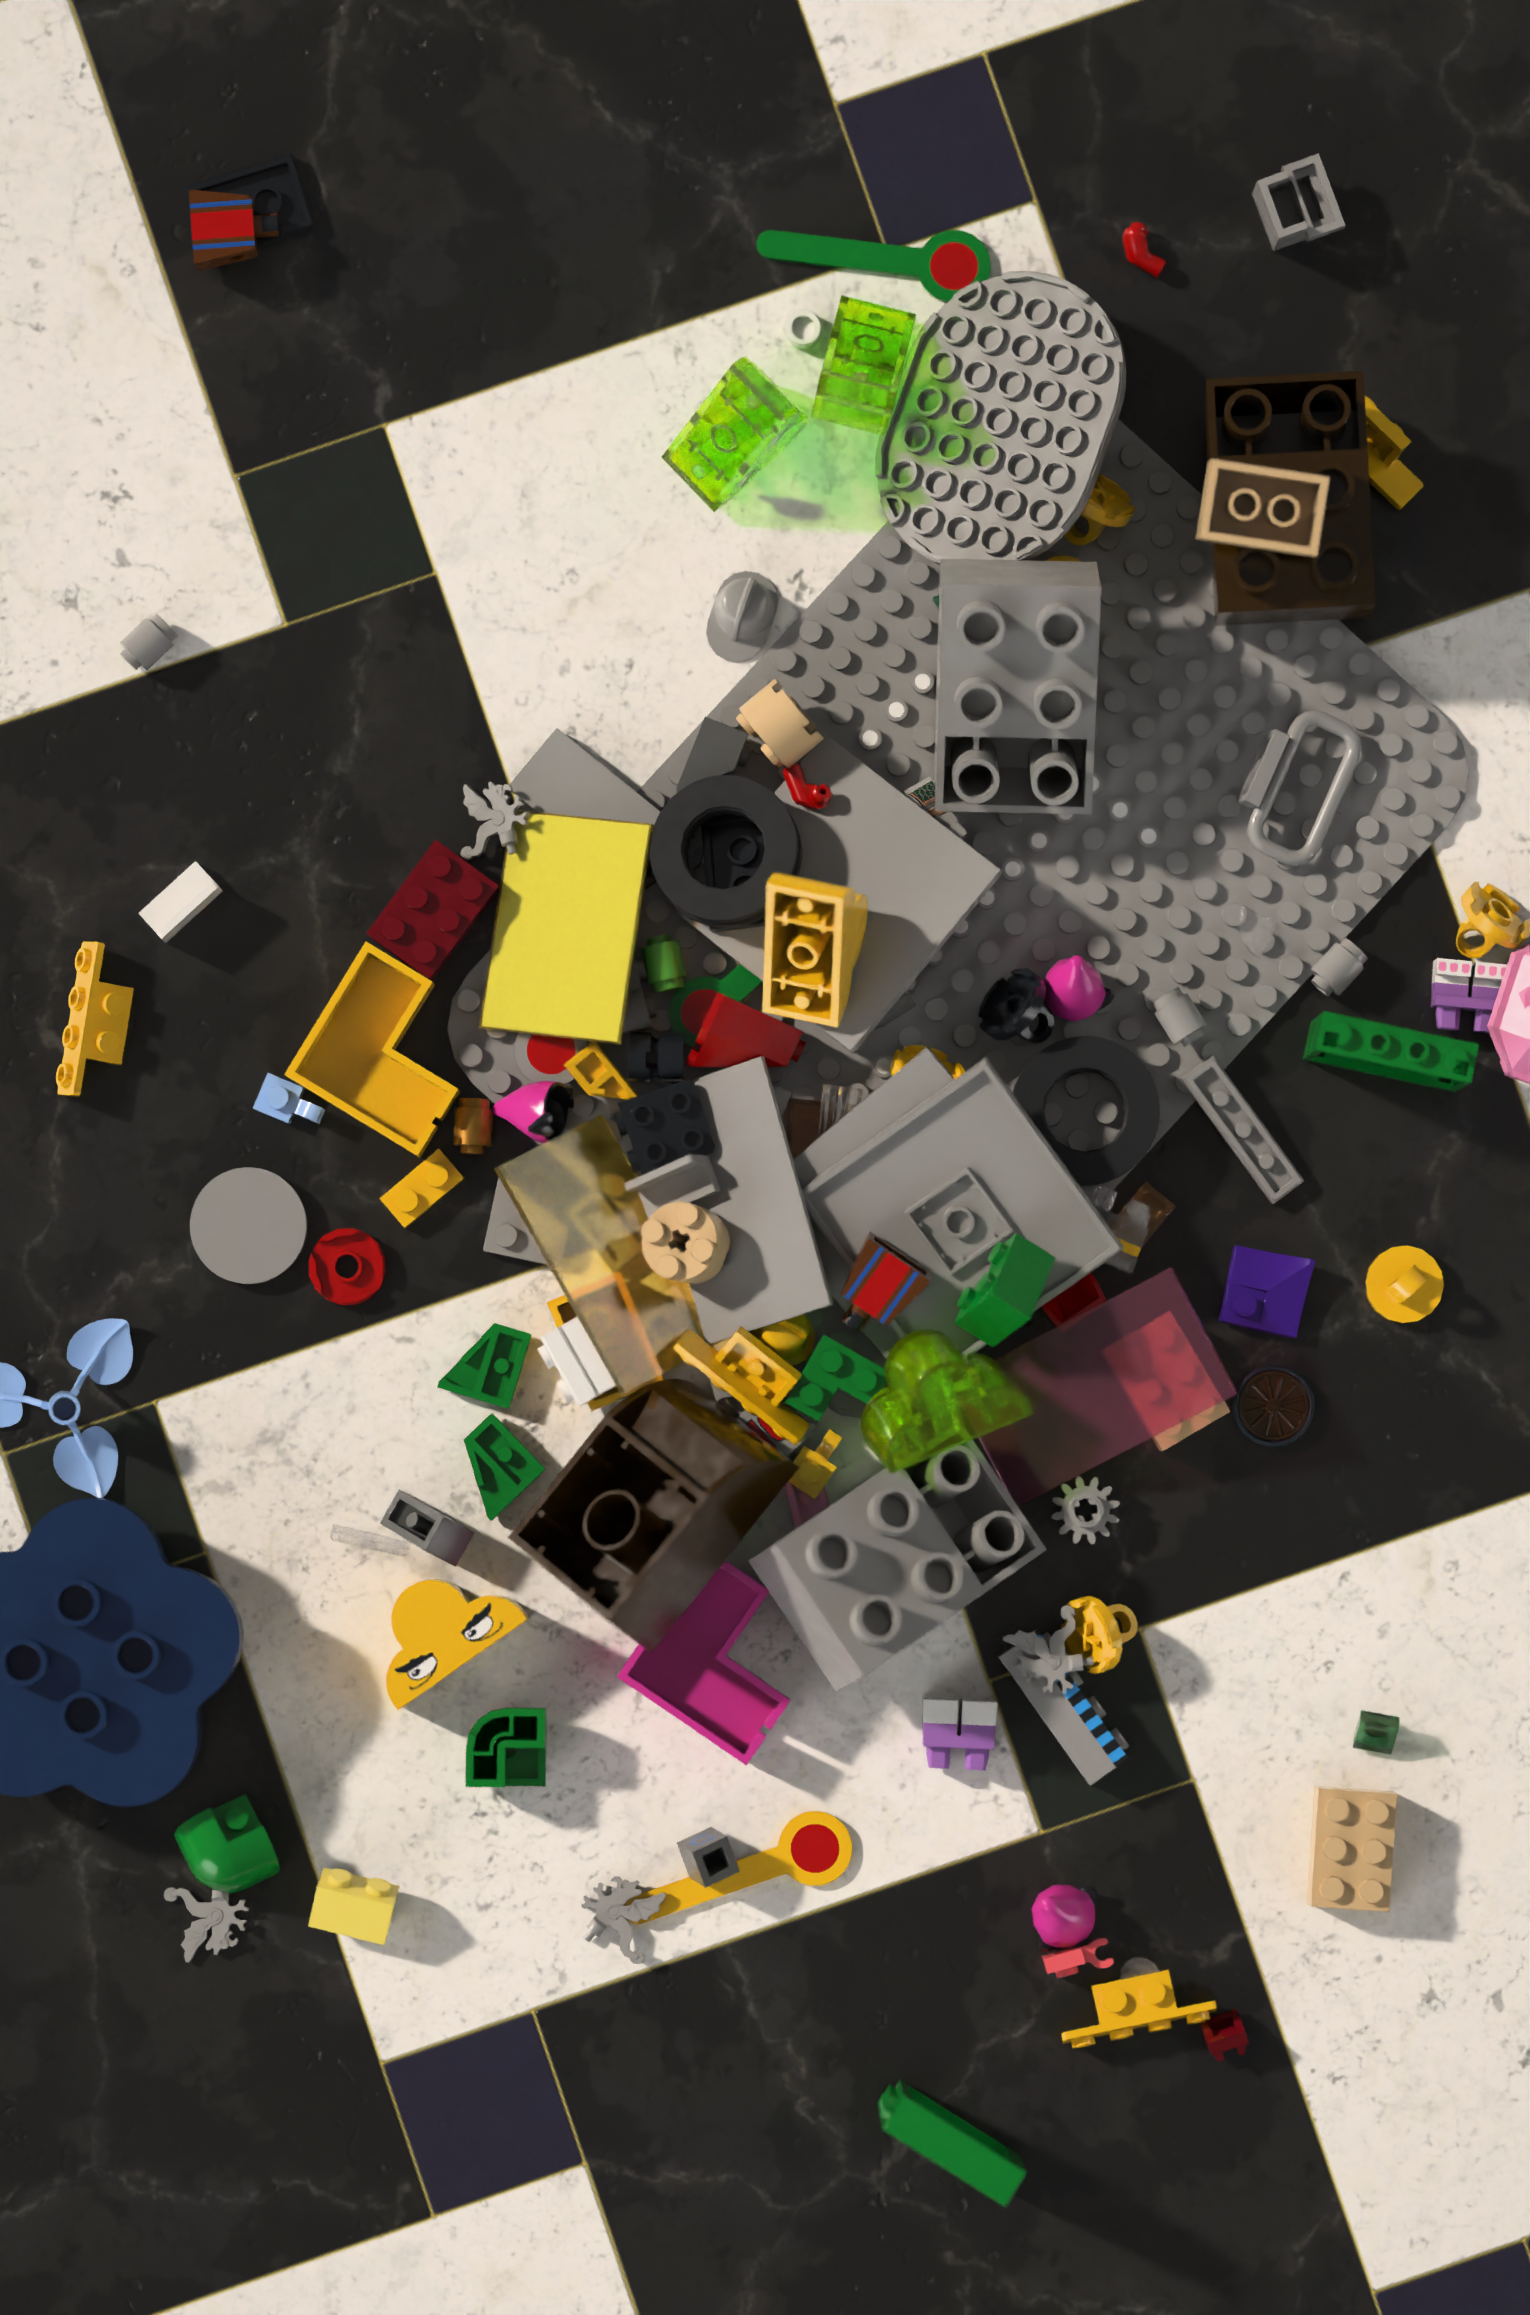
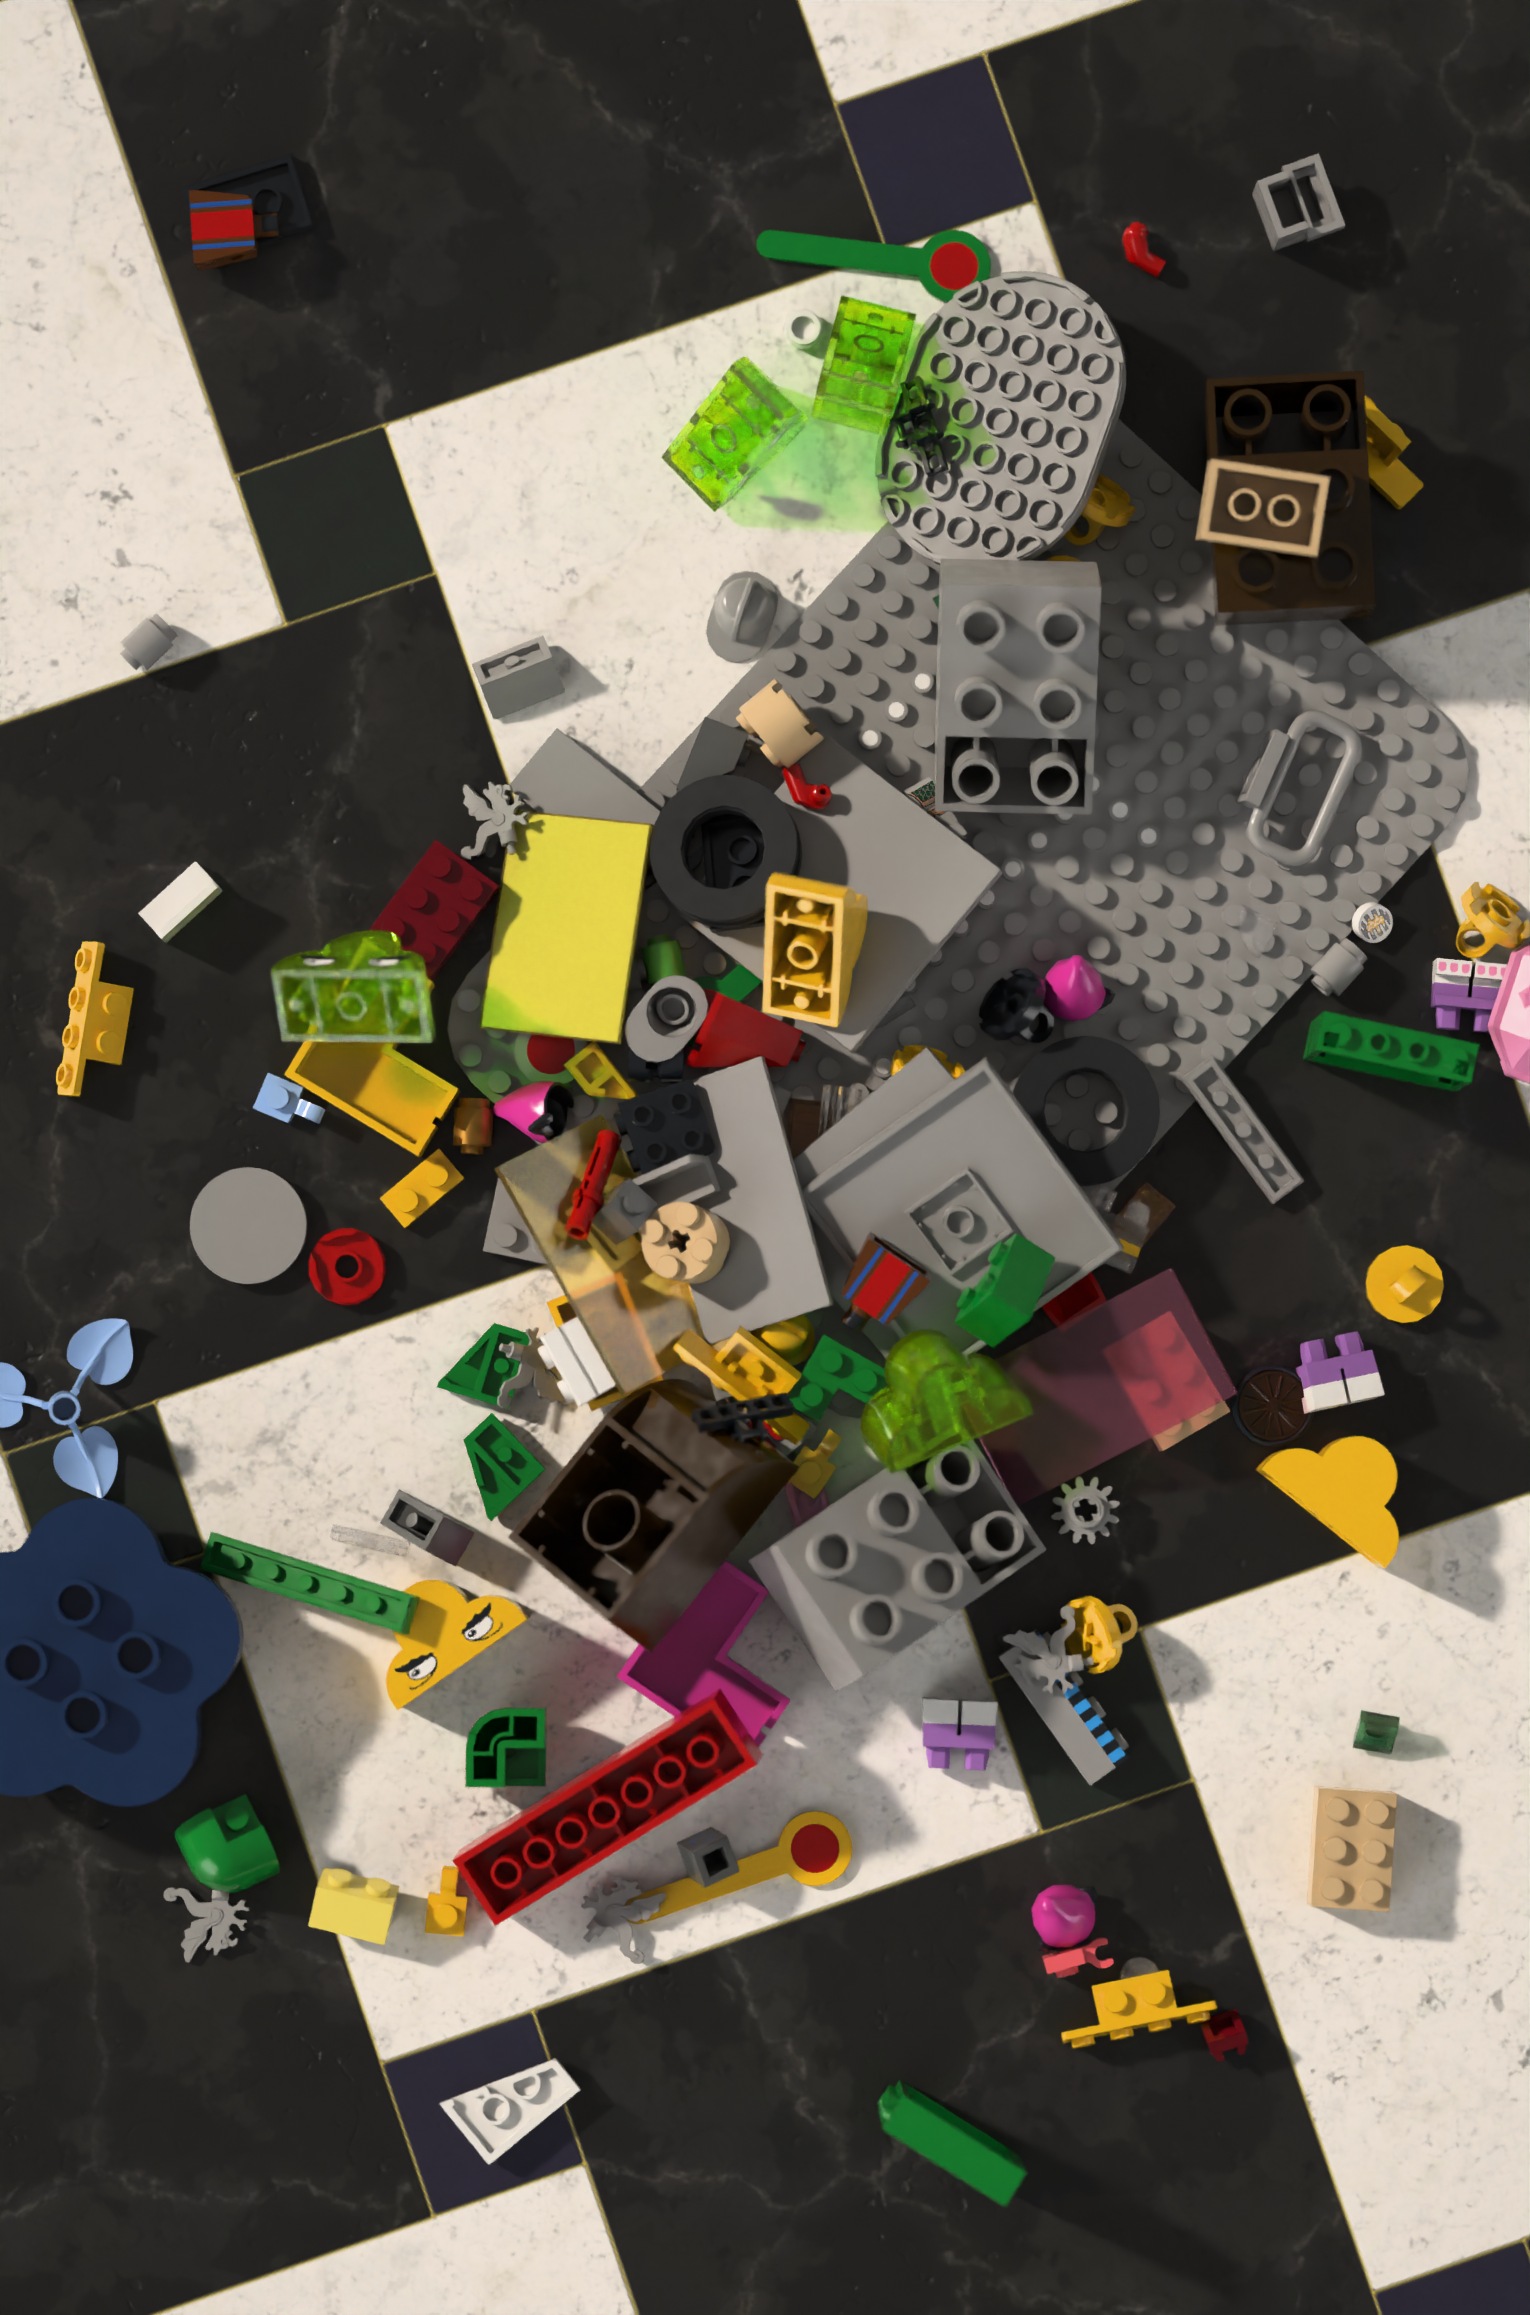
(309, 1583): none -> green tile
(354, 992): none -> clear neon green brick
(445, 1909): none -> yellow plate
(510, 2107): none -> white wing
(518, 677): none -> light grey panel
(530, 1367): none -> light grey piece
(588, 1197): none -> red pin
(607, 1807): none -> red brick
(623, 1211): none -> dark grey brick
(666, 1018): none -> light grey piece
(757, 1417): none -> black piece
(913, 408): none -> piece
(1179, 1017): light grey brick -> none
(1265, 1291): dark purple plate -> none
(1340, 1379): none -> hips
(1344, 1490): none -> yellow brick
(1372, 922): none -> white tile

